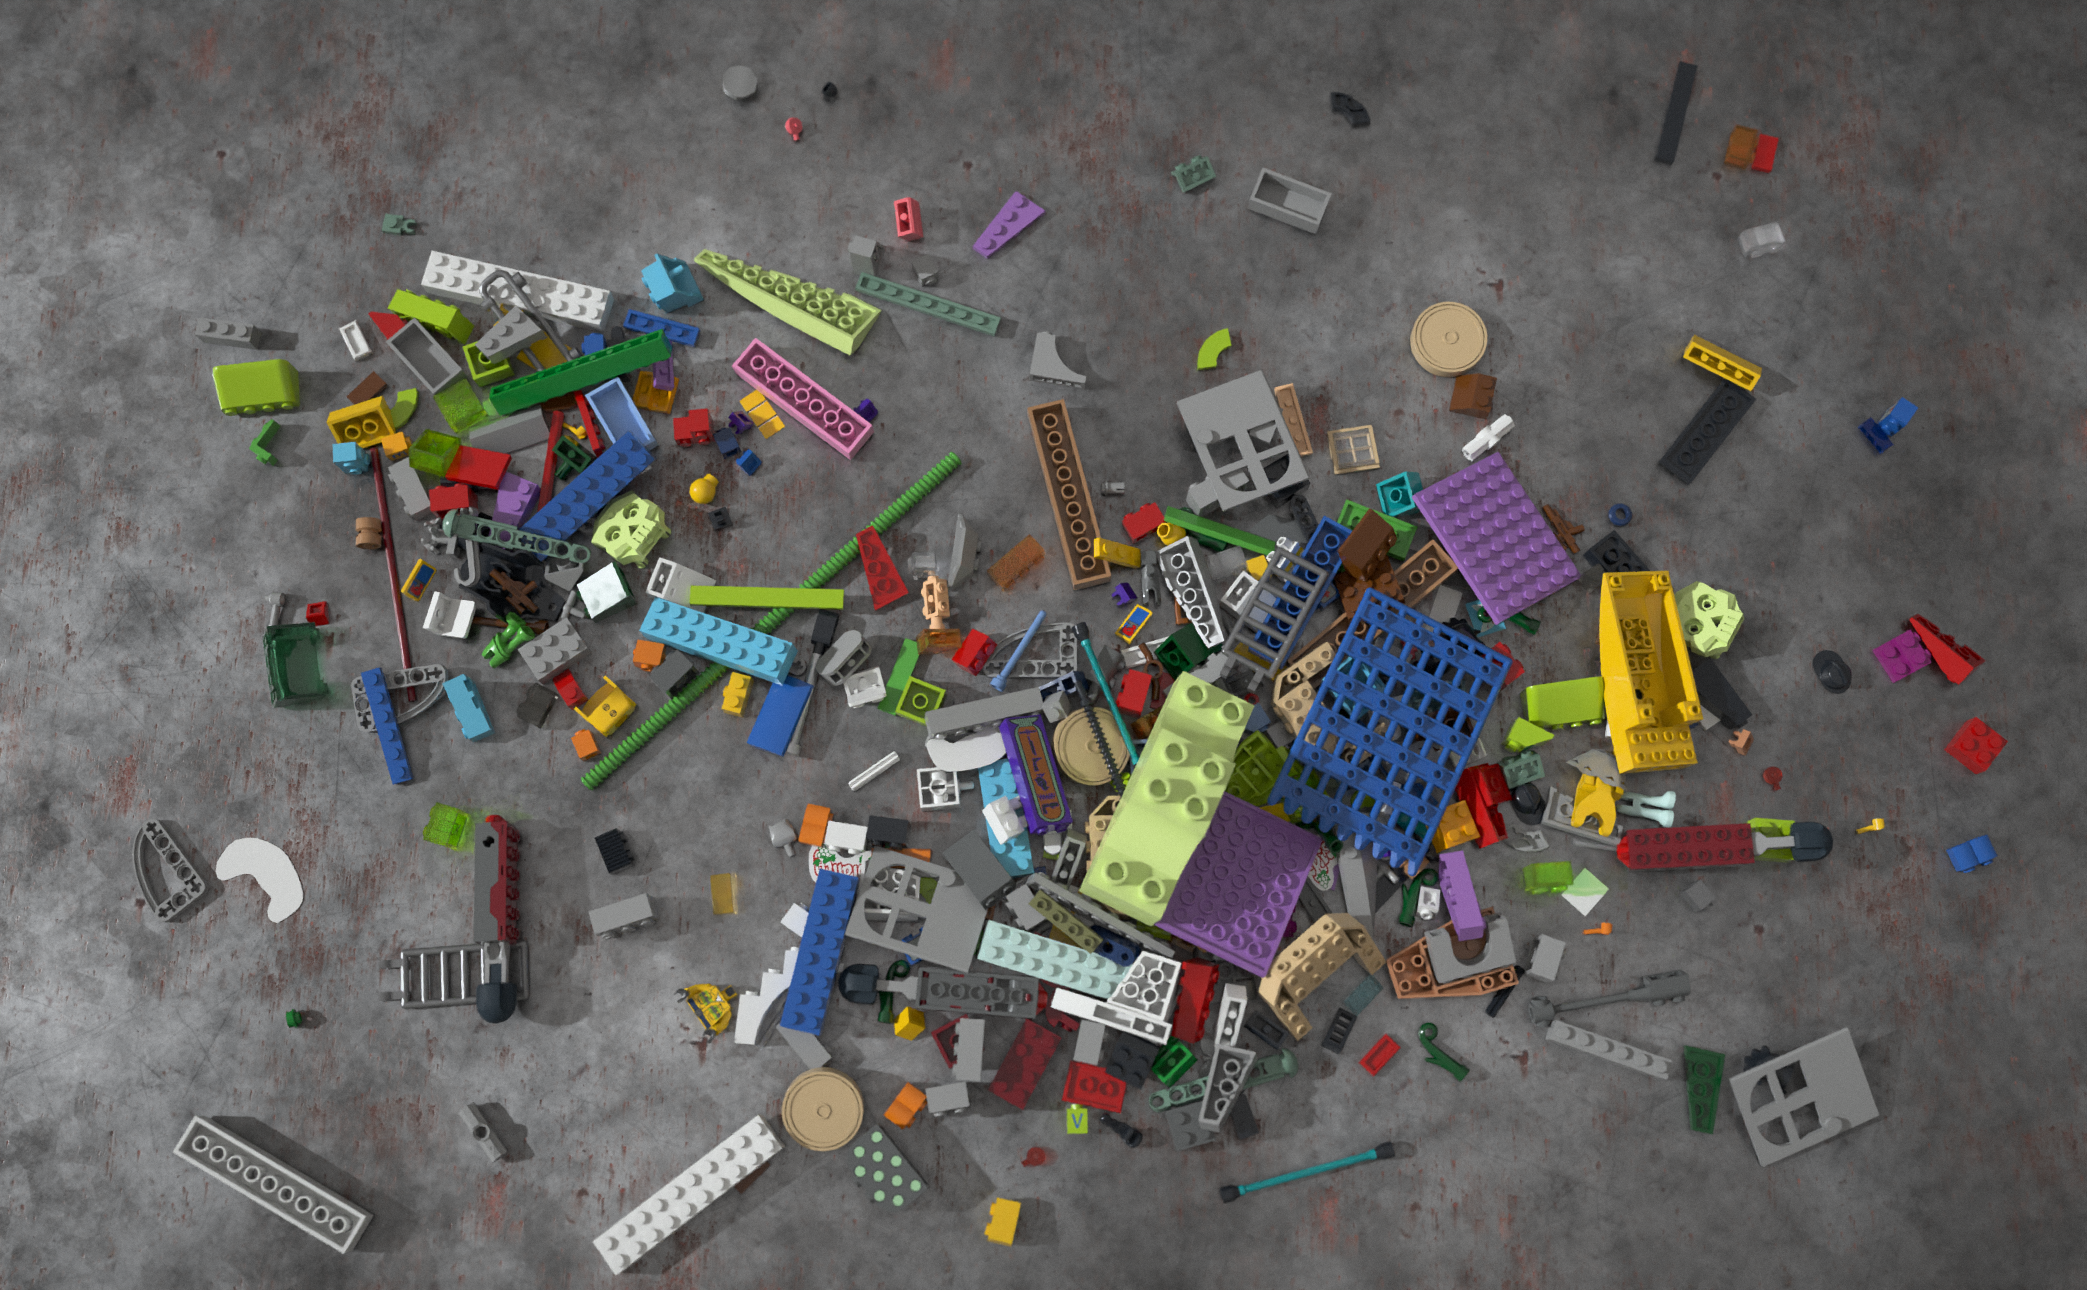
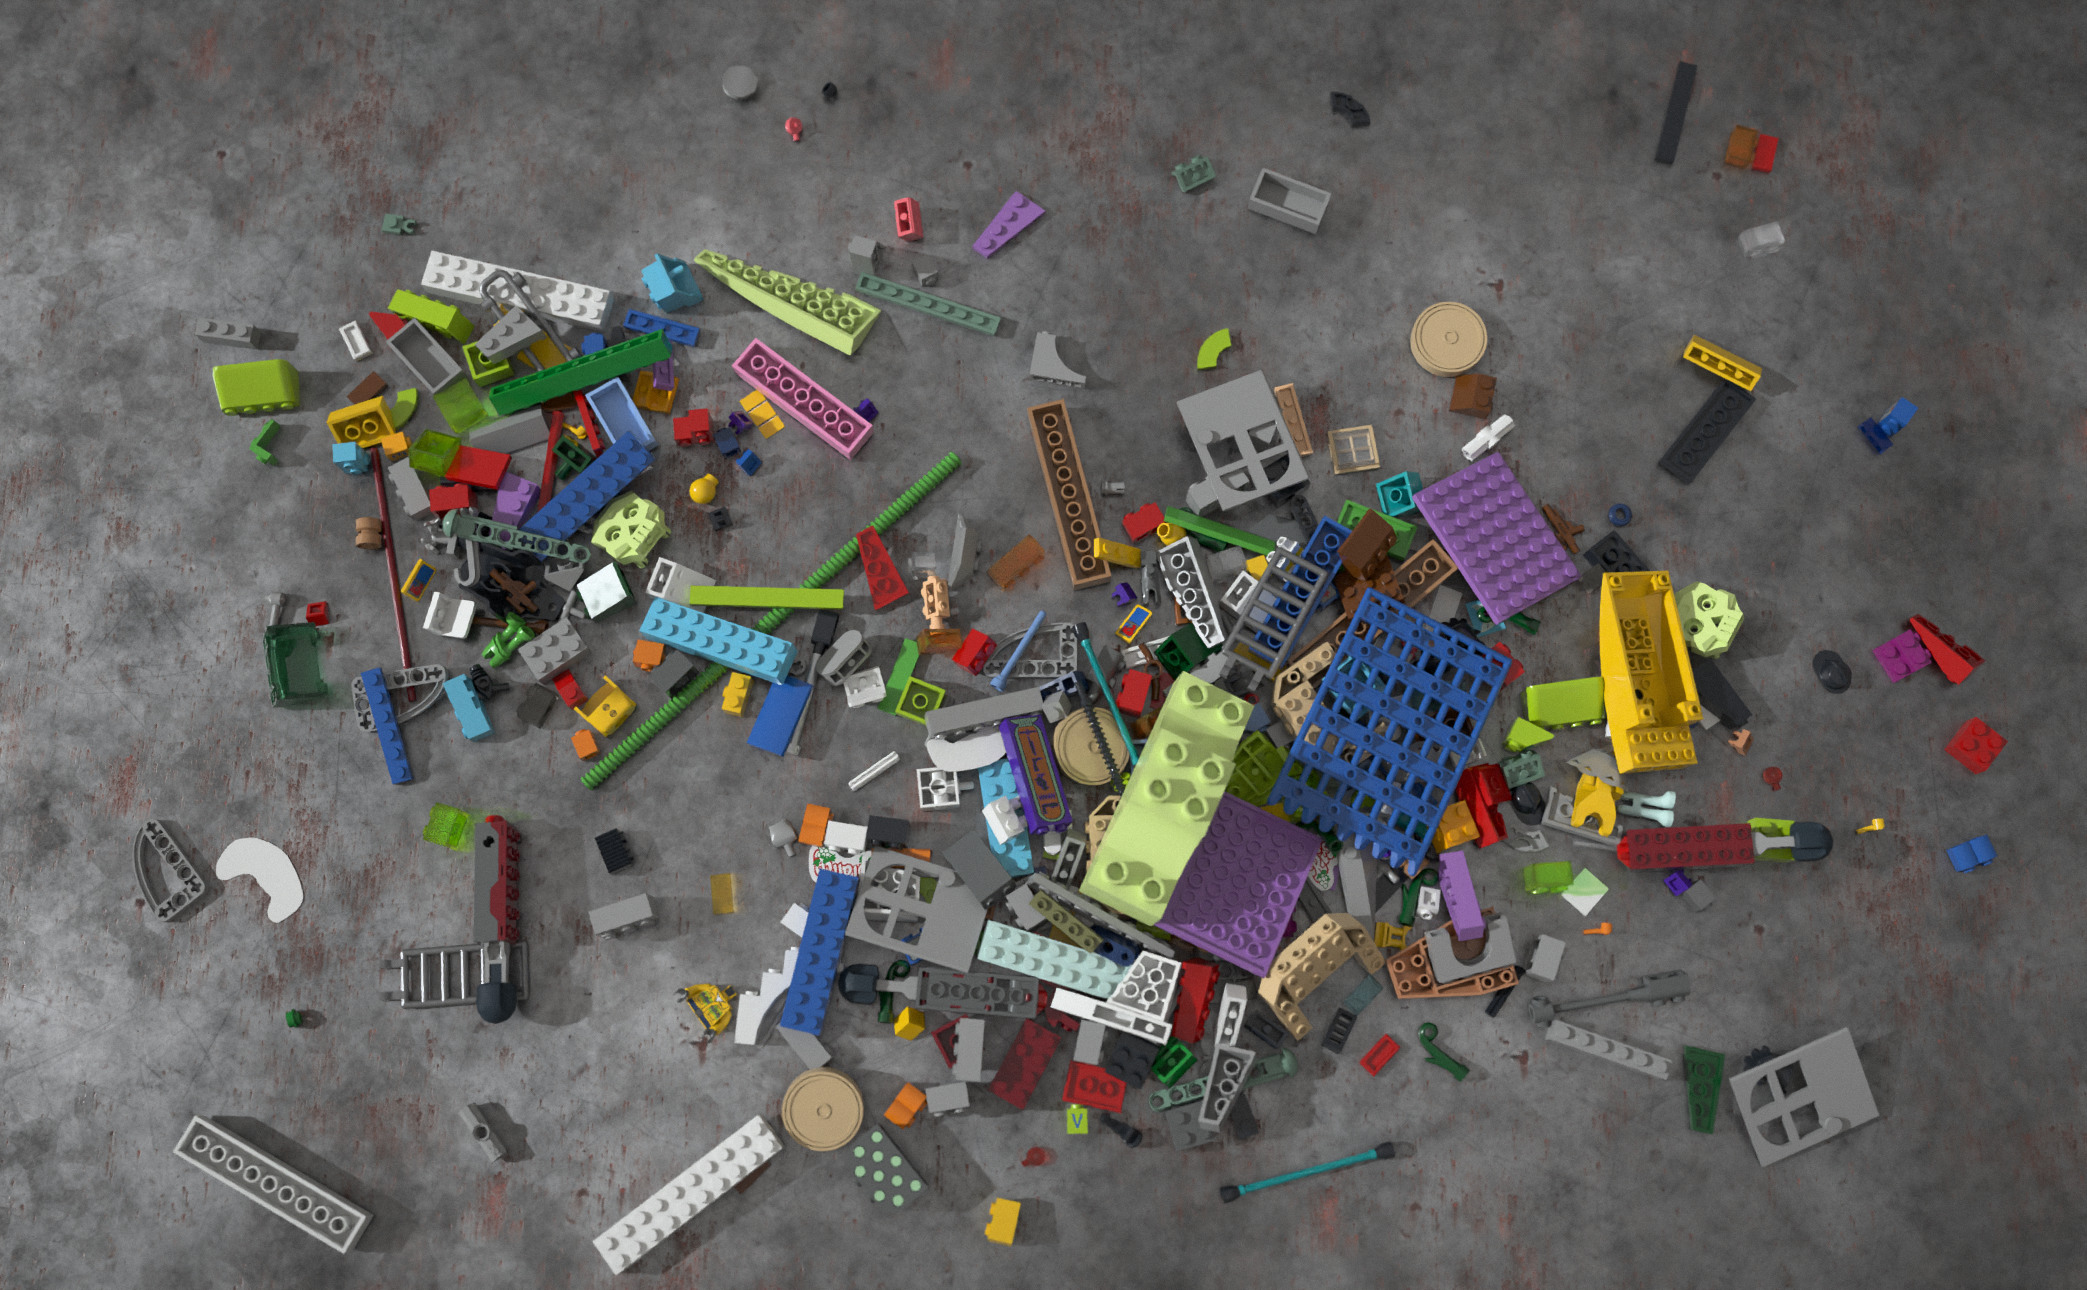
(484, 684): none -> black piece
(1384, 932): none -> yellow piece
(1678, 882): none -> dark purple tile

